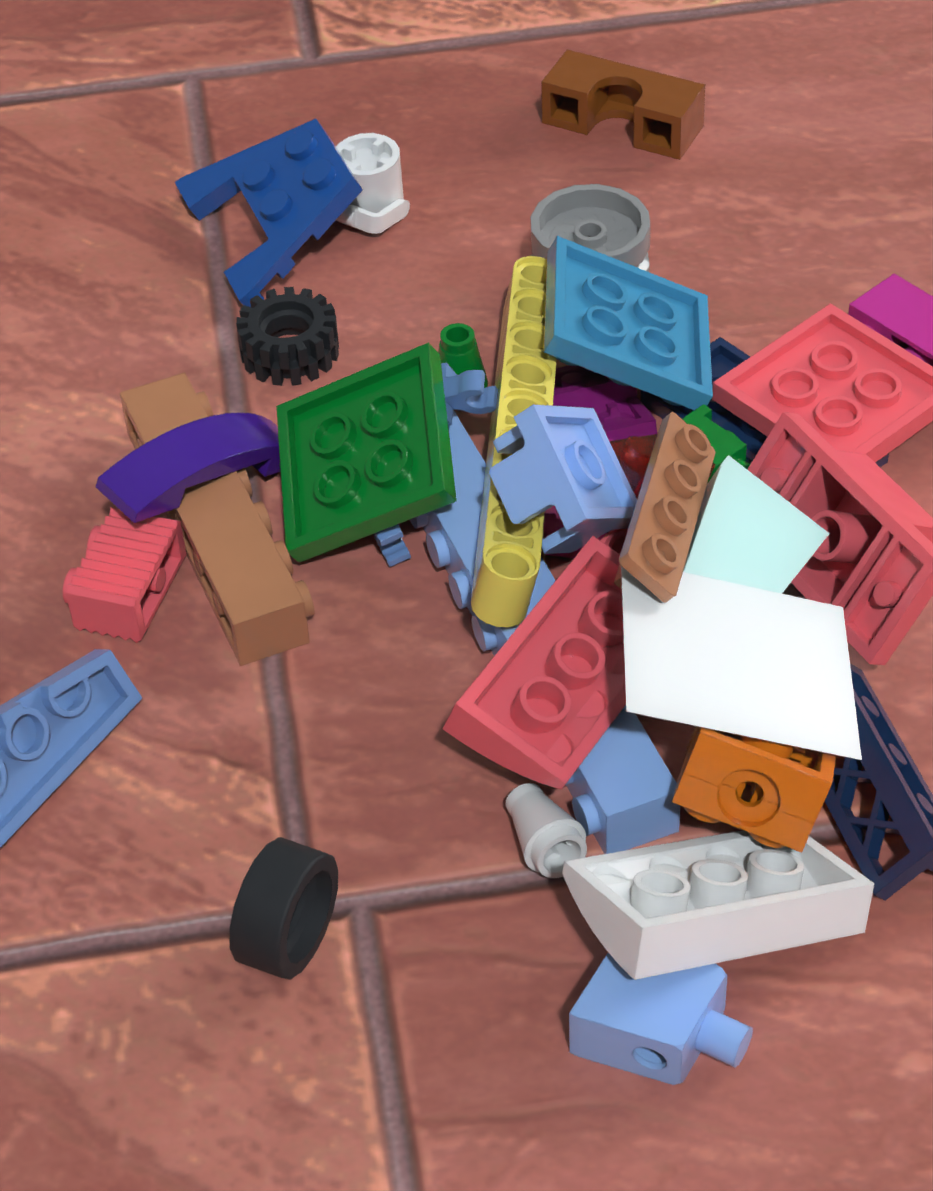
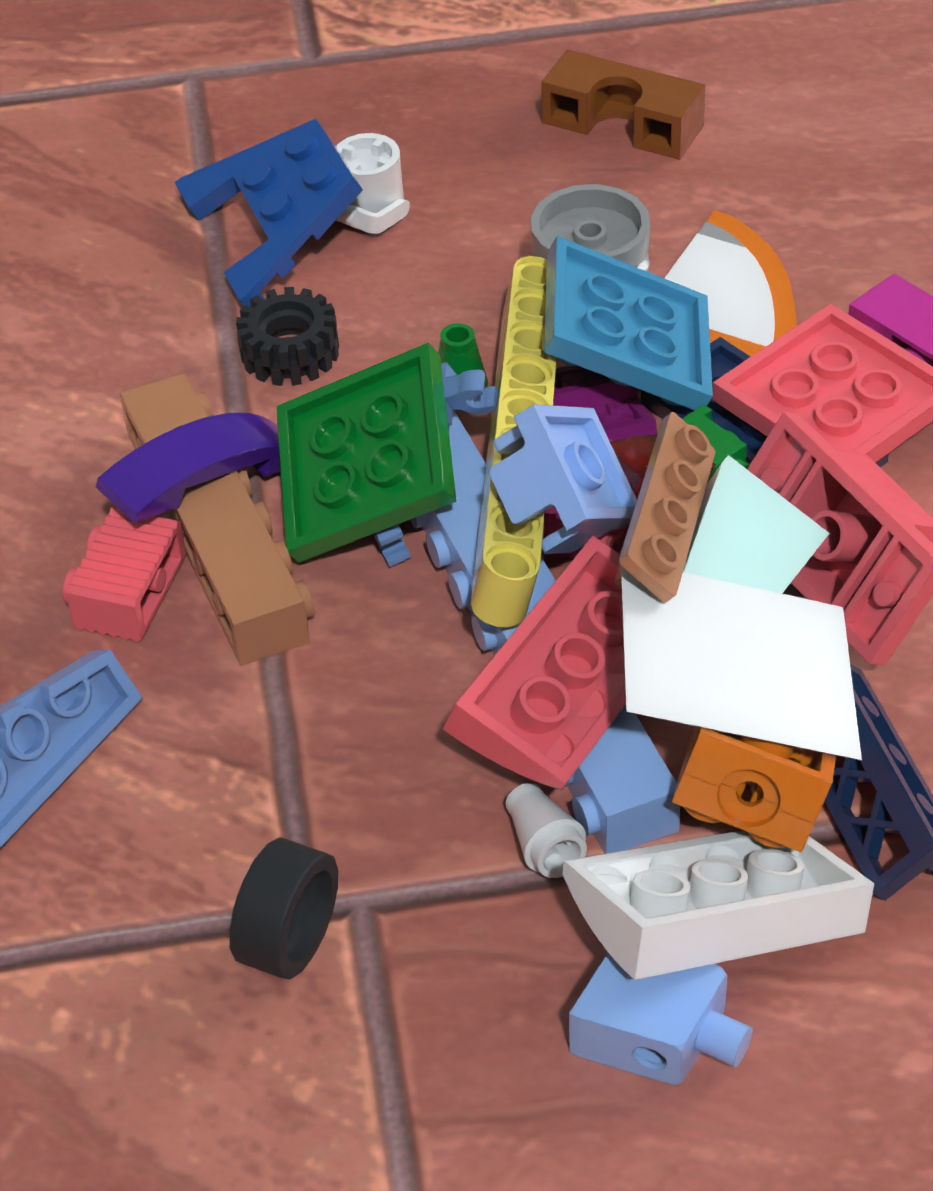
(743, 281): none -> white sticker

